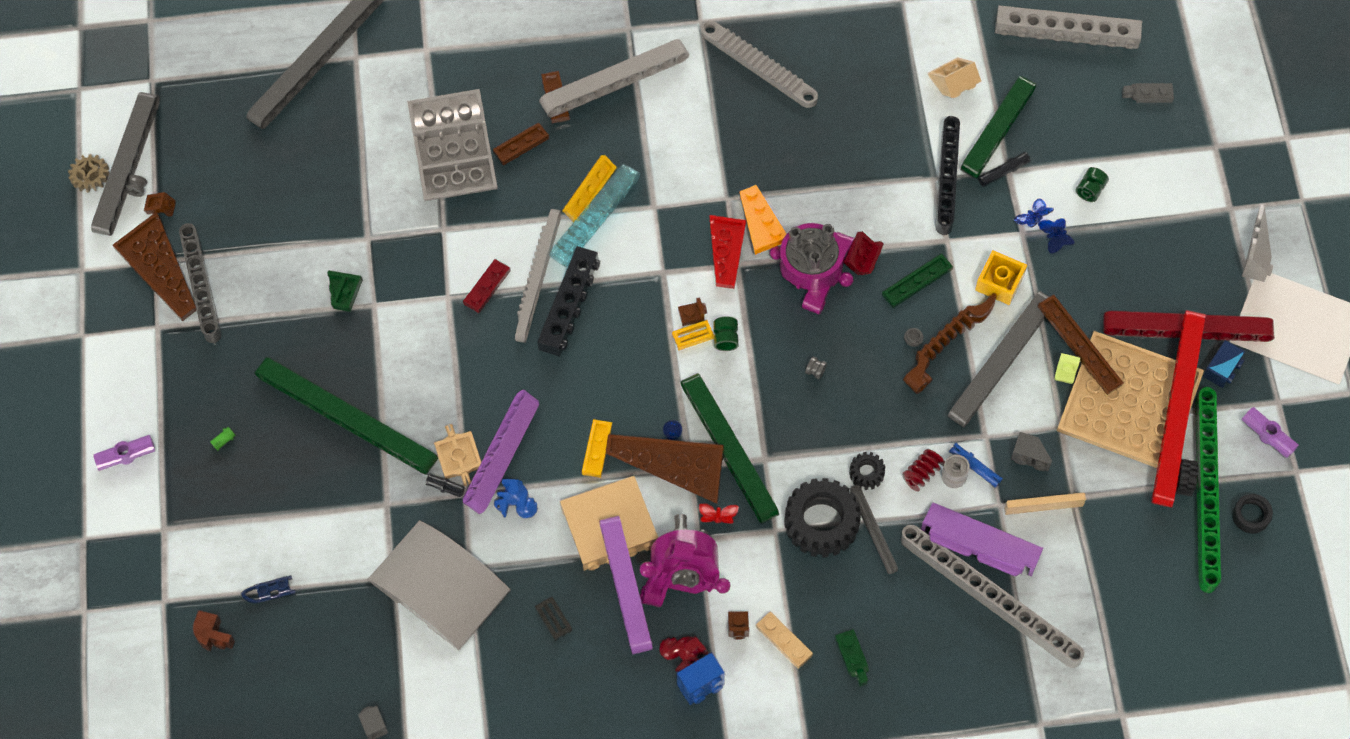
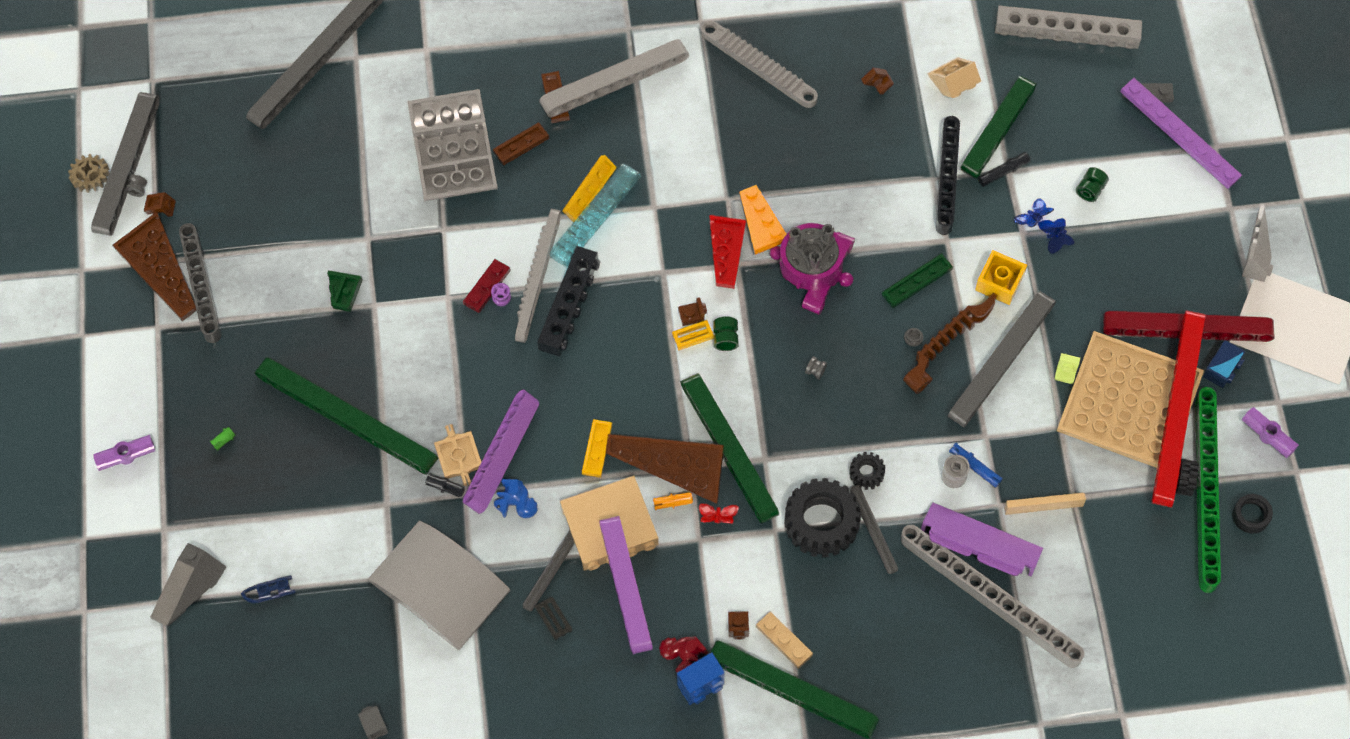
(190, 578): none -> dark grey wedge
(207, 634): copper brick -> none
(501, 289): none -> medium lavender wheel
(549, 572): none -> dark grey axle
(672, 429): clear blue plate -> none
(673, 500): none -> light orange axle
(682, 562): magenta piece -> none
(795, 690): none -> dark green beam
(853, 656): dark green hinge -> none
(863, 254): dark red bracket -> none
(879, 79): none -> reddish brown bracket
(921, 468): dark red piece -> none
(1031, 452): dark grey slope -> none
(1080, 344): reddish brown tile -> none
(1181, 133): none -> medium lavender plate

